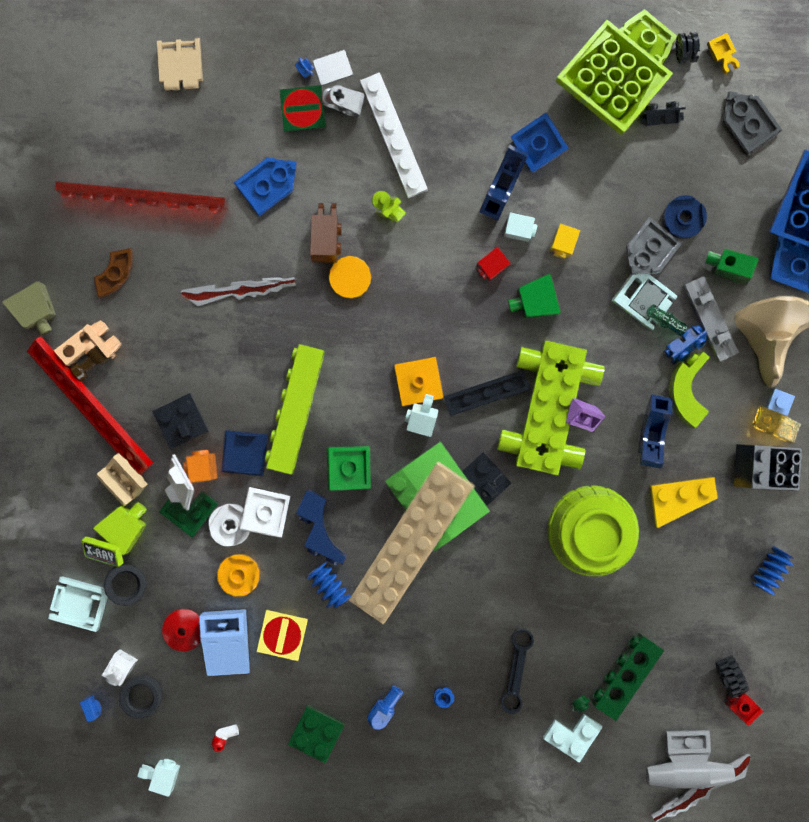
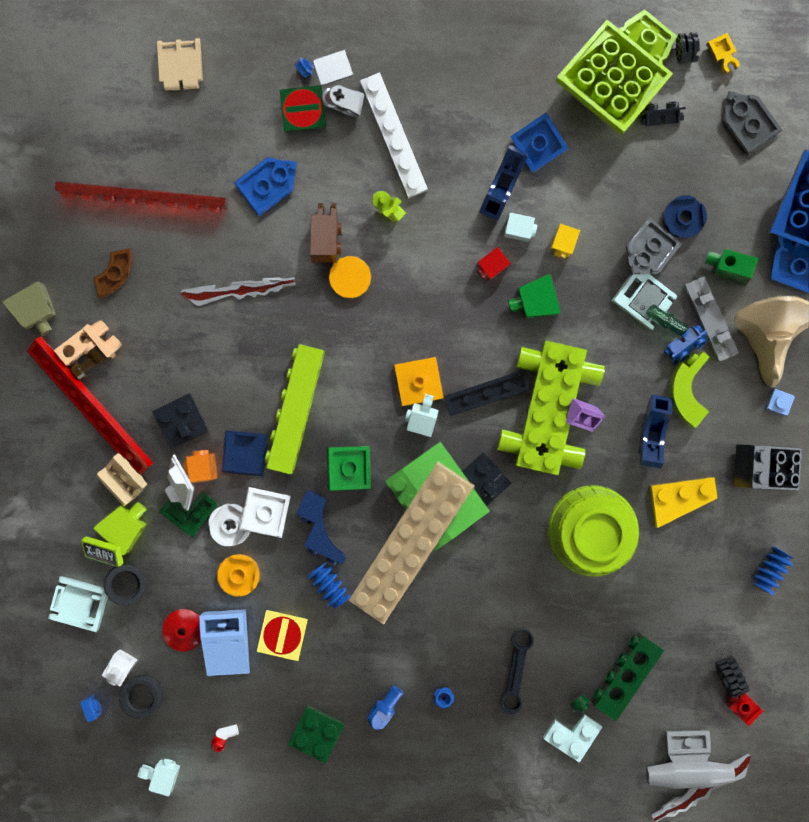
(776, 424): clear yellow slope -> none

